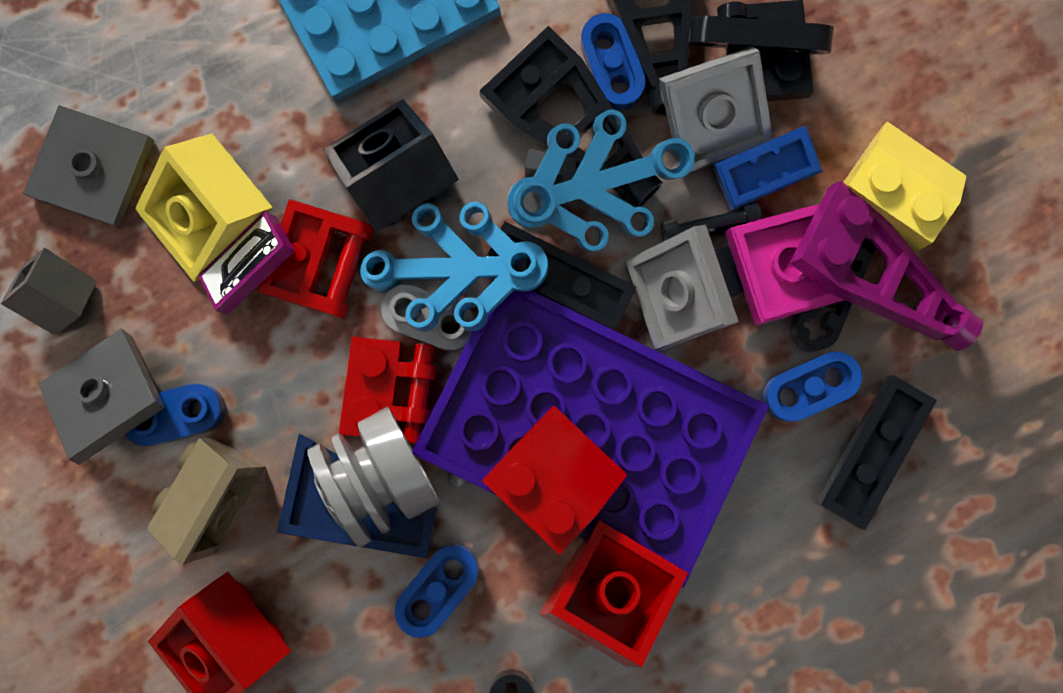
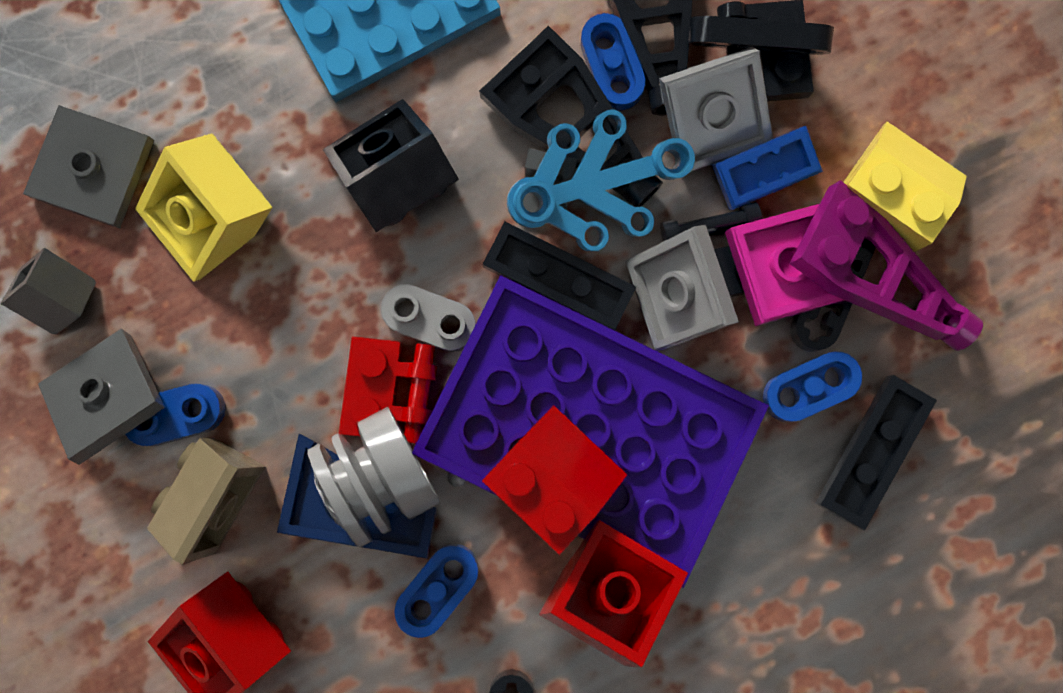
(246, 263): tile -> none
(311, 234): red plate -> none
(461, 269): dark azure plant -> none

